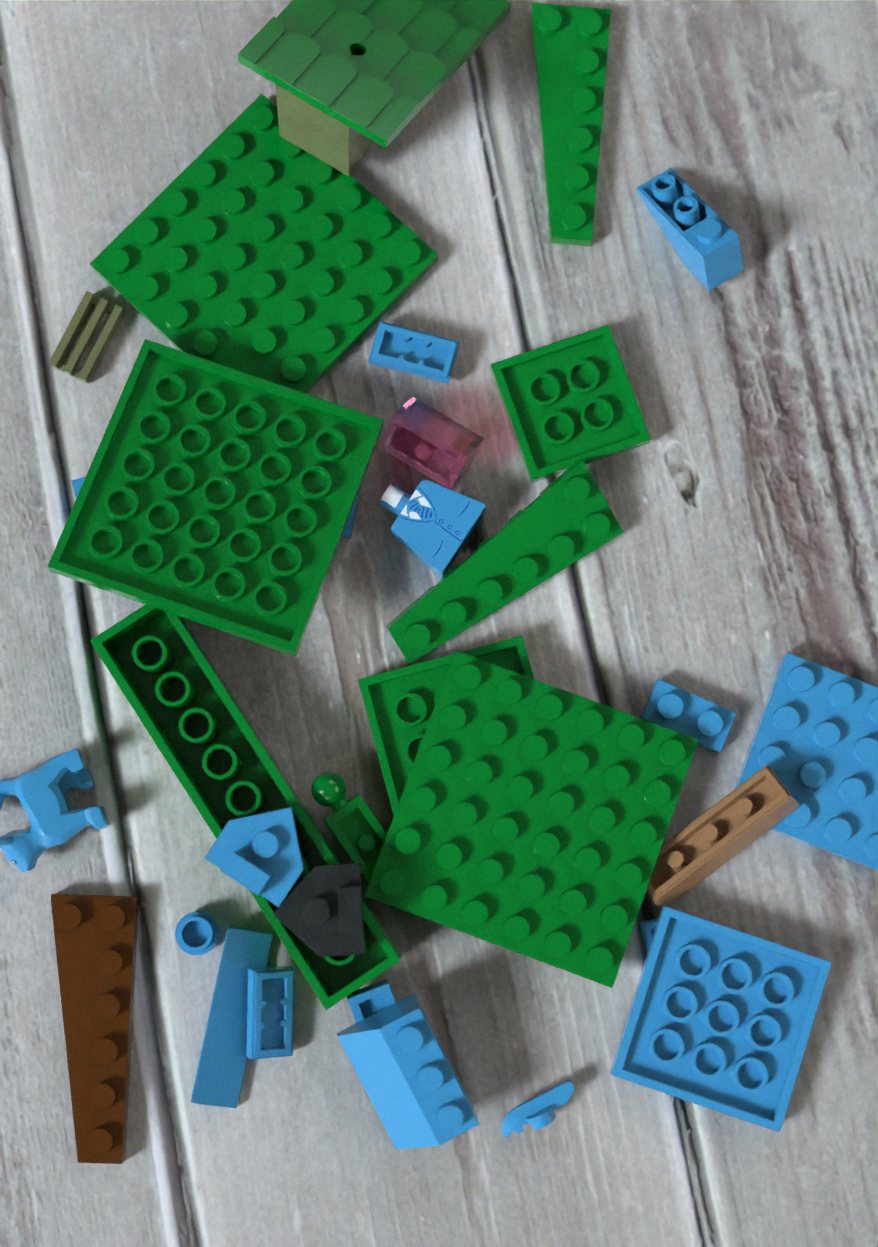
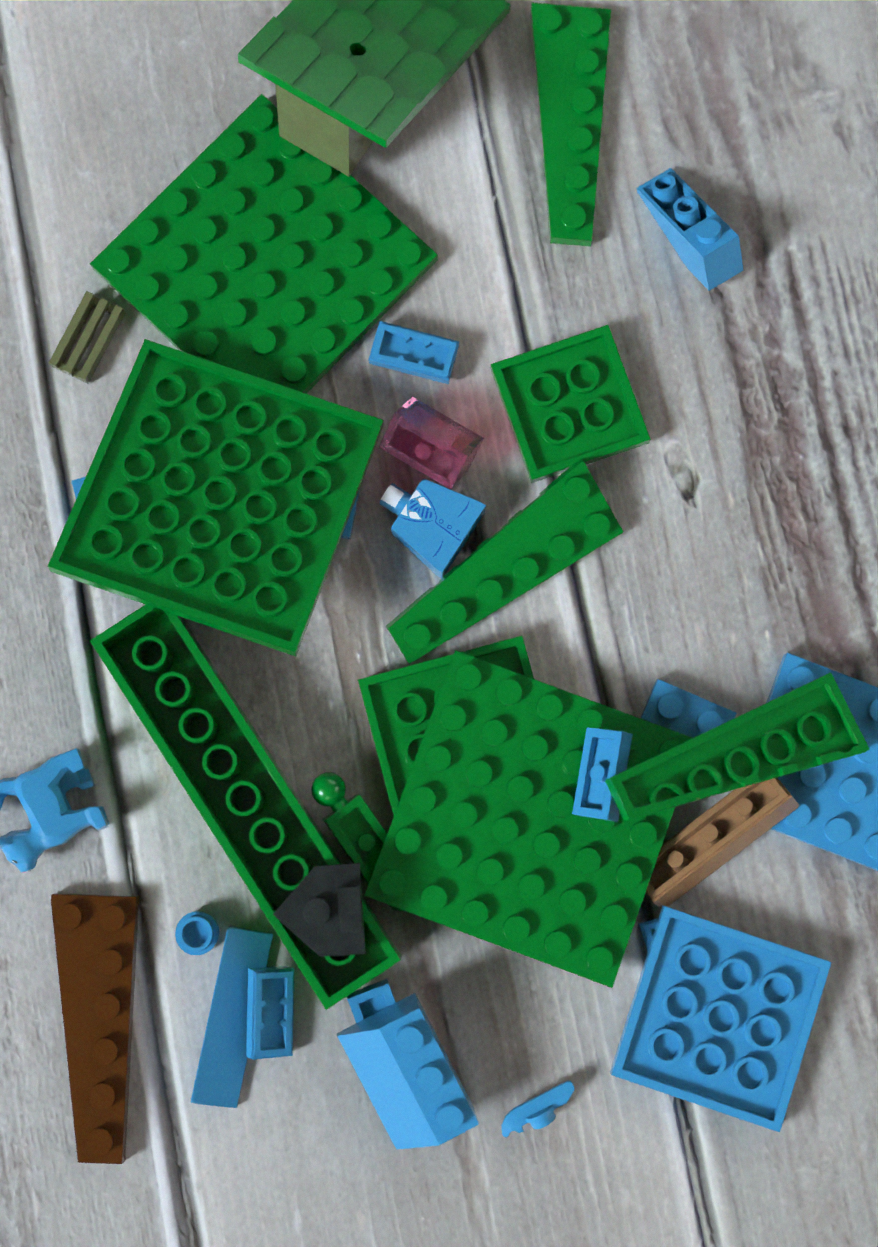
(261, 853): dark azure plate -> none
(603, 756): none -> dark azure plate
(765, 743): none -> green wing

